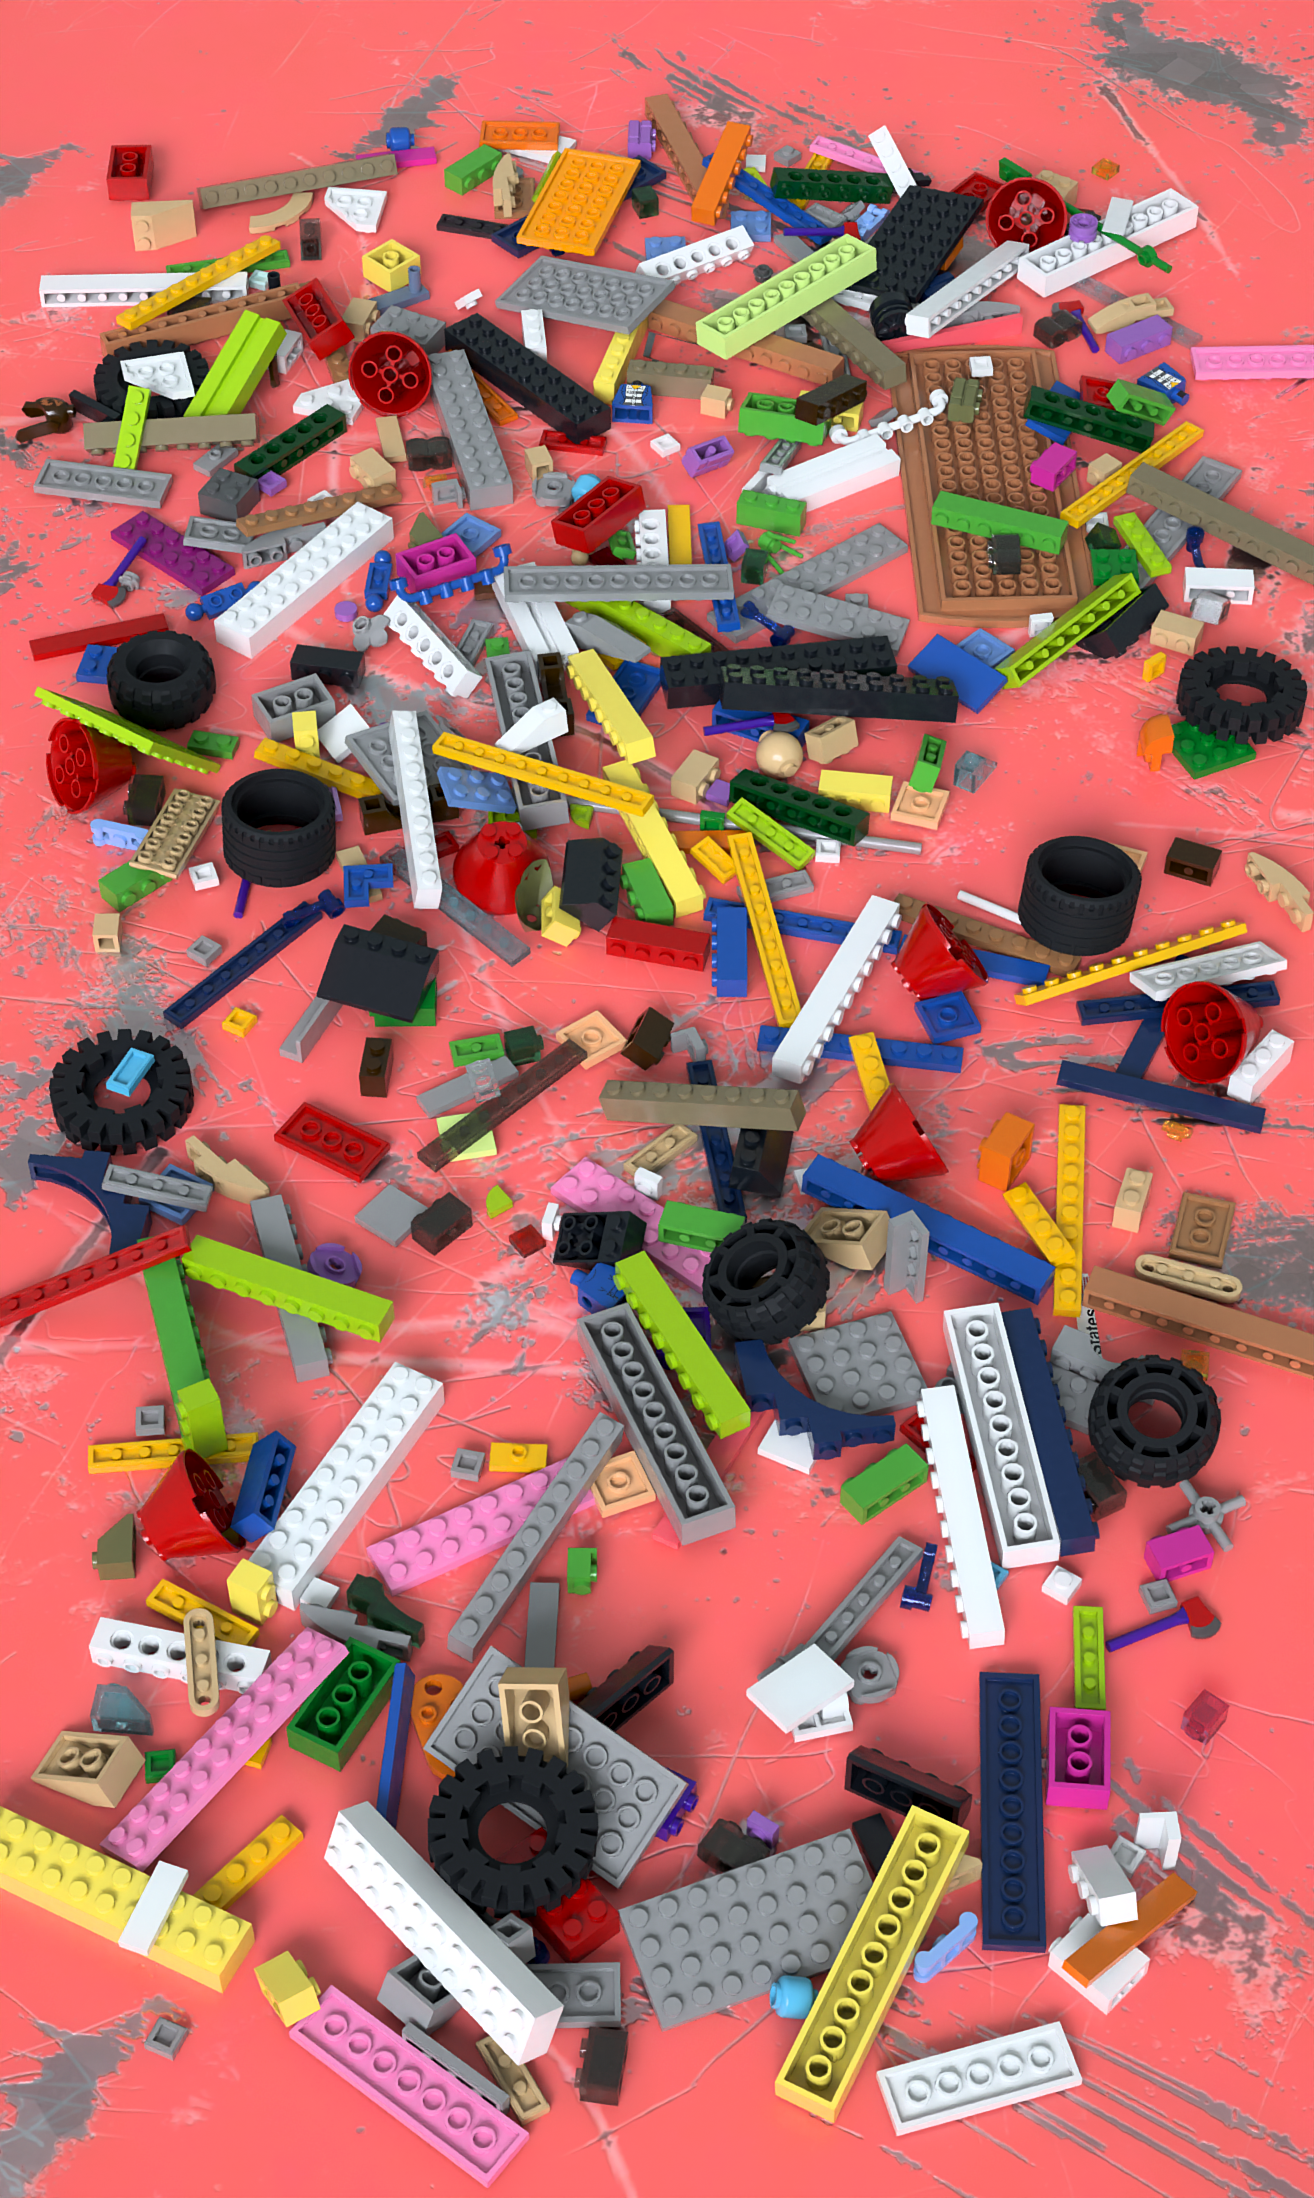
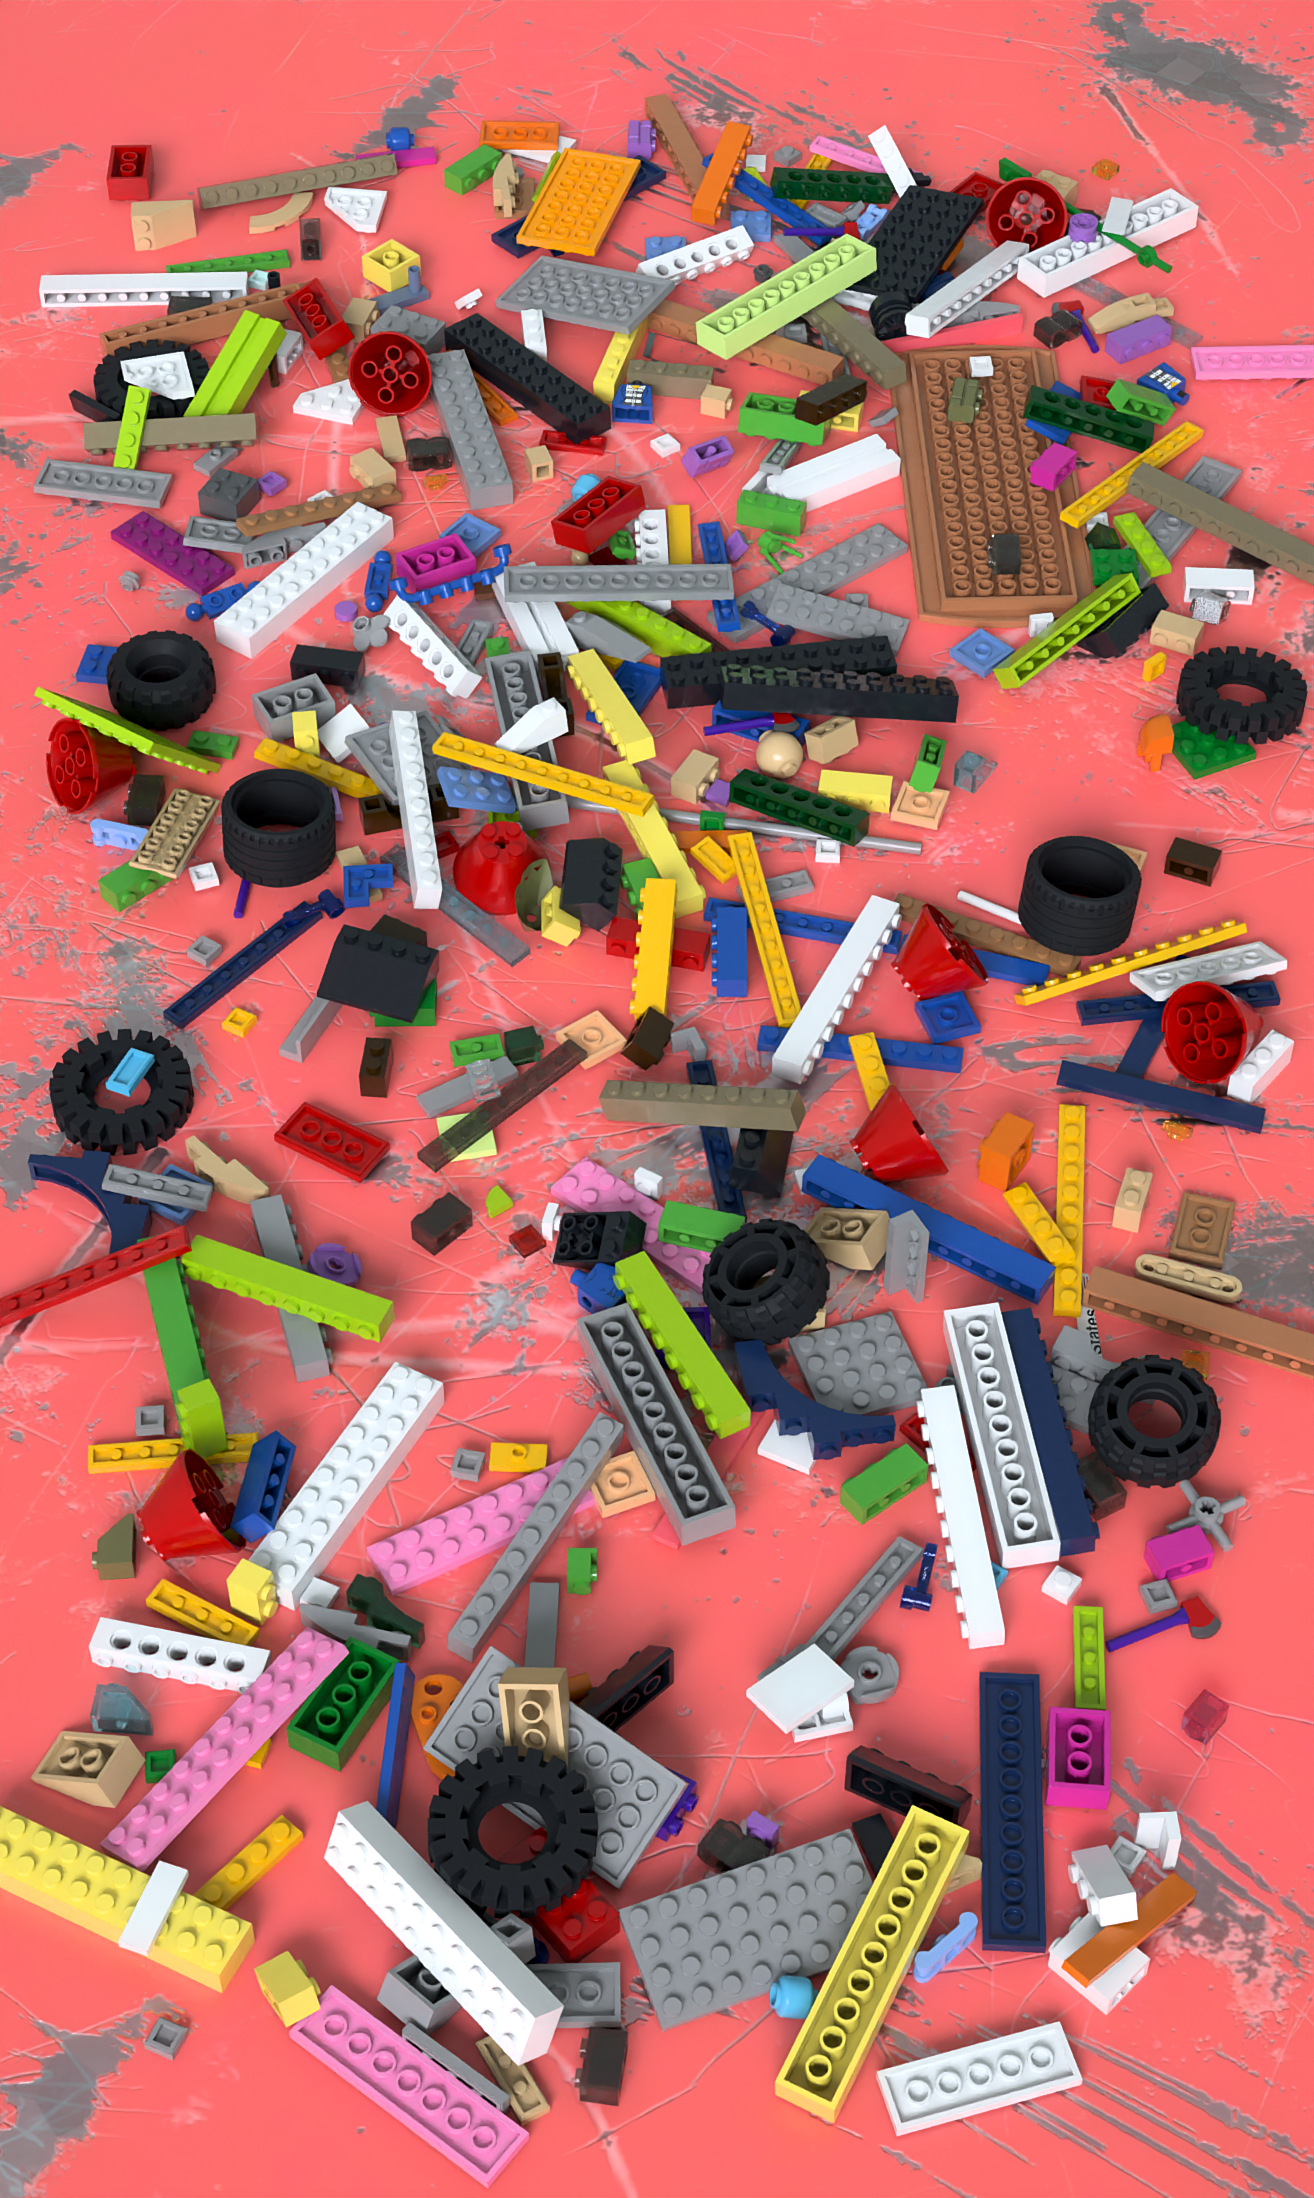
(57, 414): dark brown piece -> none
(102, 635): red tile -> none
(107, 932): tan brick -> none
(108, 591): piece -> none
(198, 282): yellow plate -> none
(201, 1662): tan plate -> none
(294, 443): dark green brick -> none
(390, 1215): light grey tile -> none
(423, 531): olive slope -> none
(448, 492): light grey bracket -> none
(468, 226): black tile -> none
(545, 496): light grey plate -> none
(581, 815): lime tile -> none
(645, 202): clear green brick -> none
(655, 946): none -> yellow brick
(662, 1149): tan tile -> none
(754, 566): clear green brick -> none
(770, 834): lime plate -> none
(904, 422): white bar -> none
(972, 678): blue tile -> none
(989, 518): bright green brick -> none
(1102, 469): tan brick -> none
(1194, 538): clear blue brick -> none
(1281, 885): tan slope -> none

